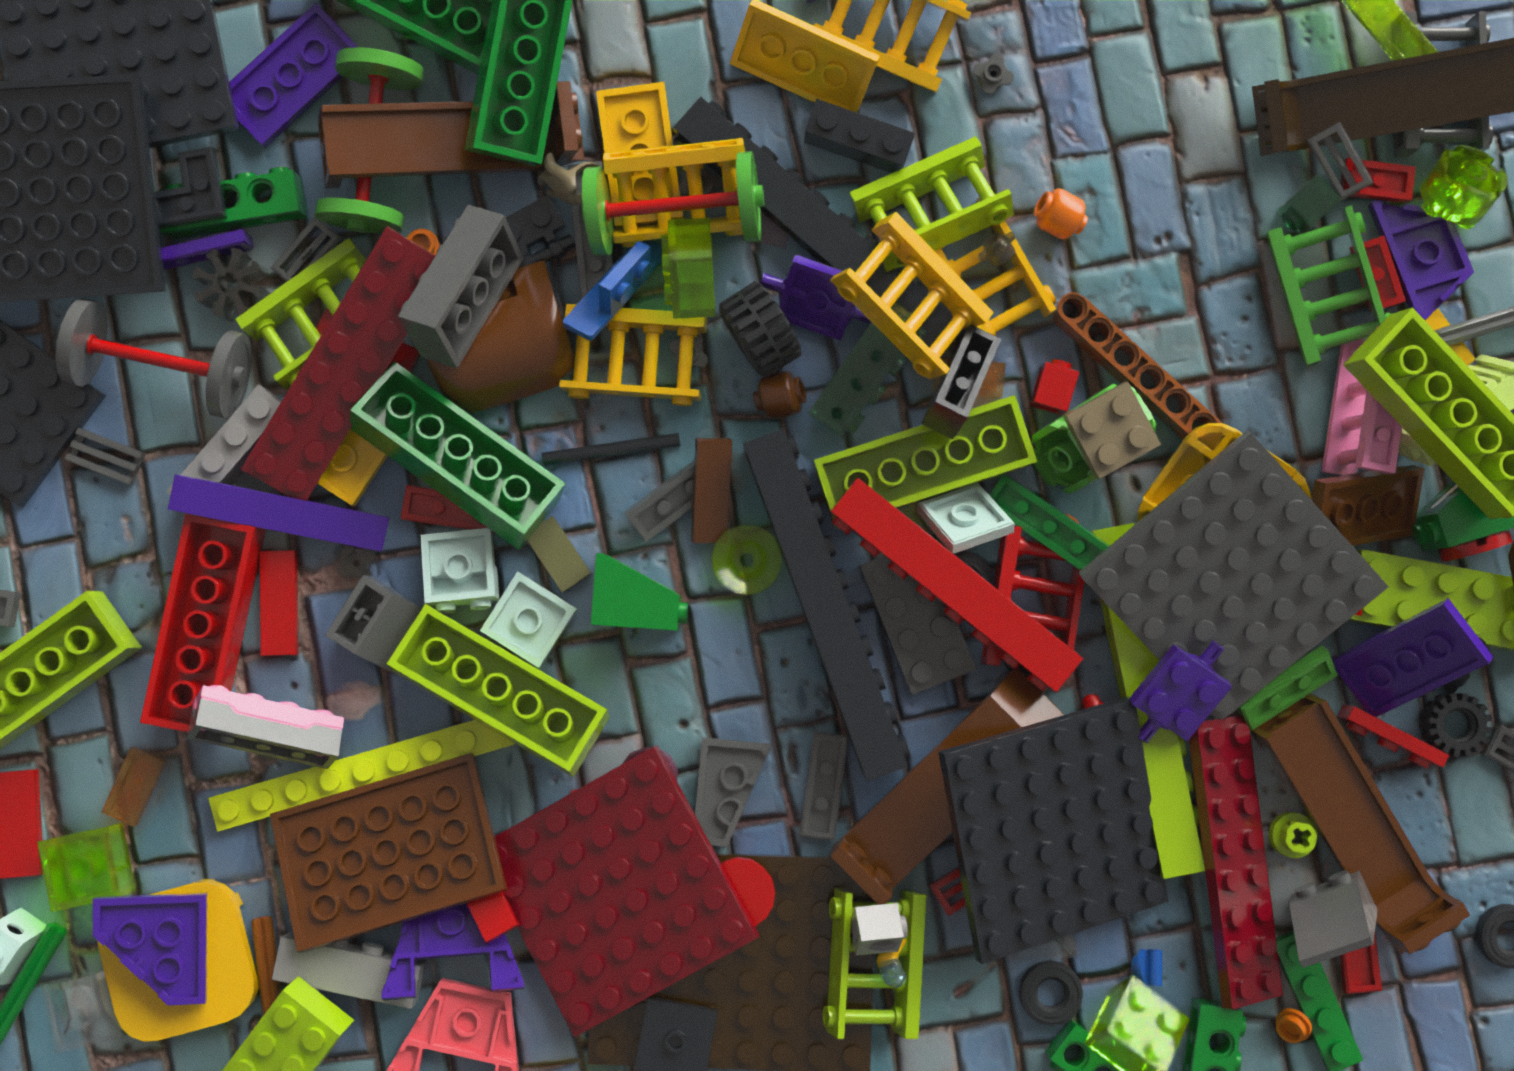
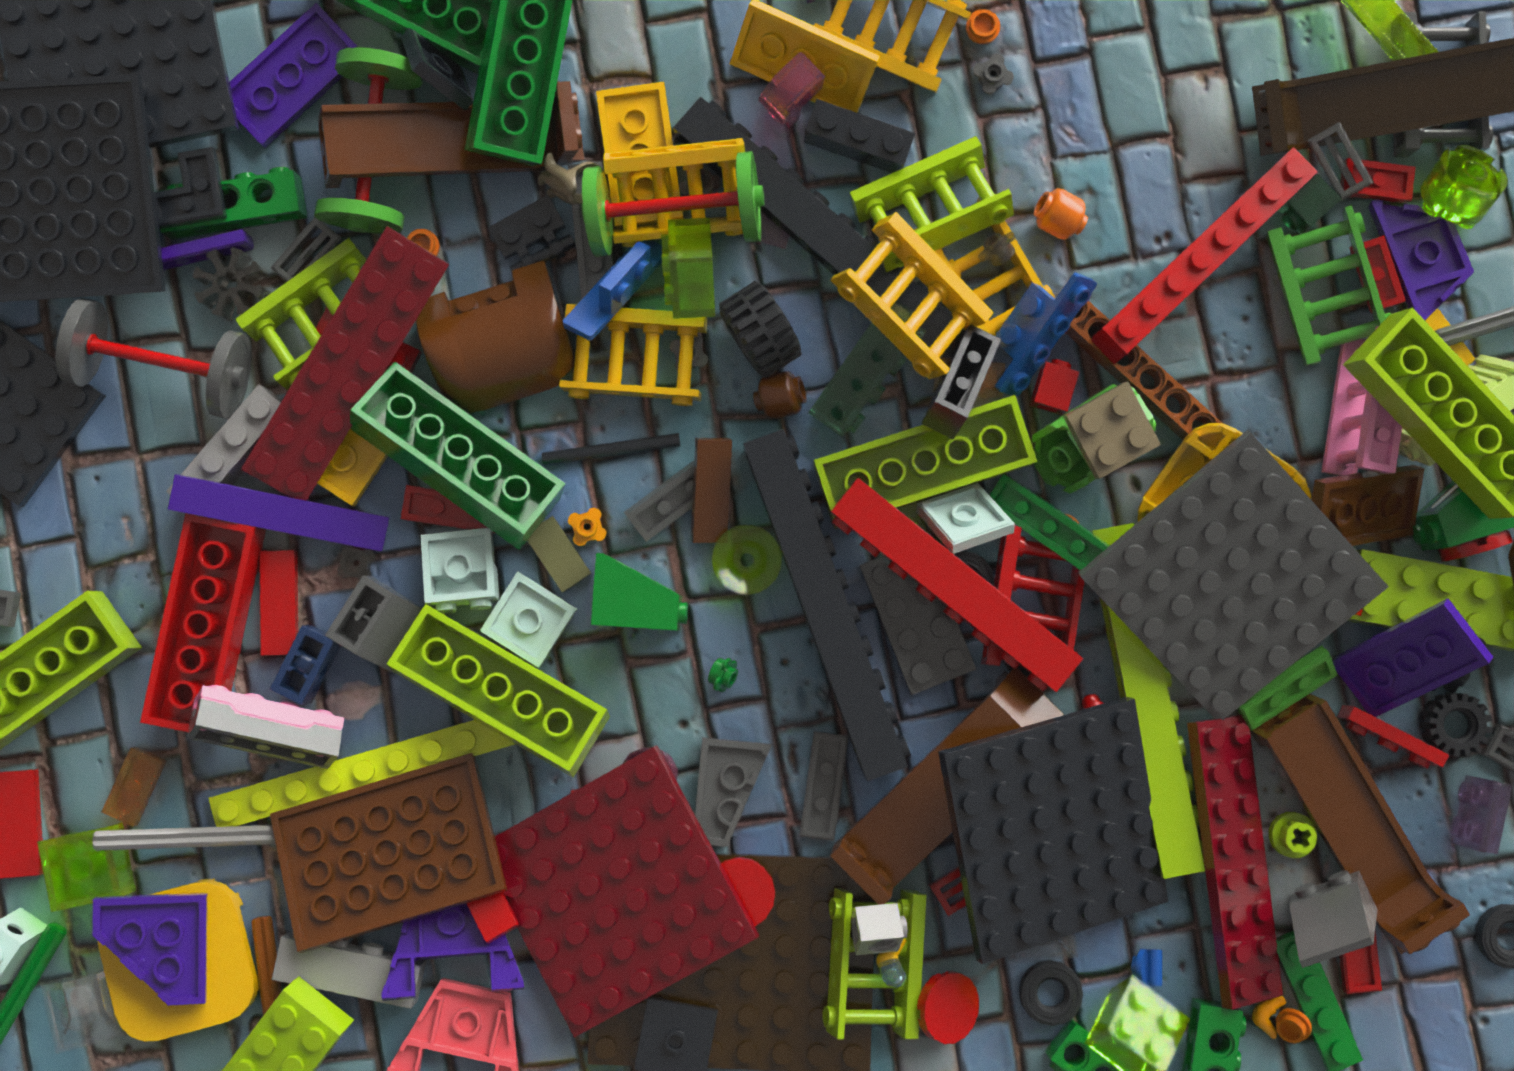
(78, 446): dark grey tile -> none
(183, 837): none -> light grey axle
(305, 665): none -> dark blue brick
(437, 68): none -> black plate
(461, 286): dark grey brick -> none
(595, 532): none -> light orange plate
(723, 674): none -> green plate
(791, 89): none -> clear pink brick
(812, 299): dark purple plate -> none
(948, 1007): none -> red tile
(983, 26): none -> orange plate
(1036, 327): none -> blue bracket
(1180, 692): dark purple plate -> none
(1203, 256): none -> red brick
(1262, 1013): none -> light orange animal
(1480, 814): none -> clear purple bracket

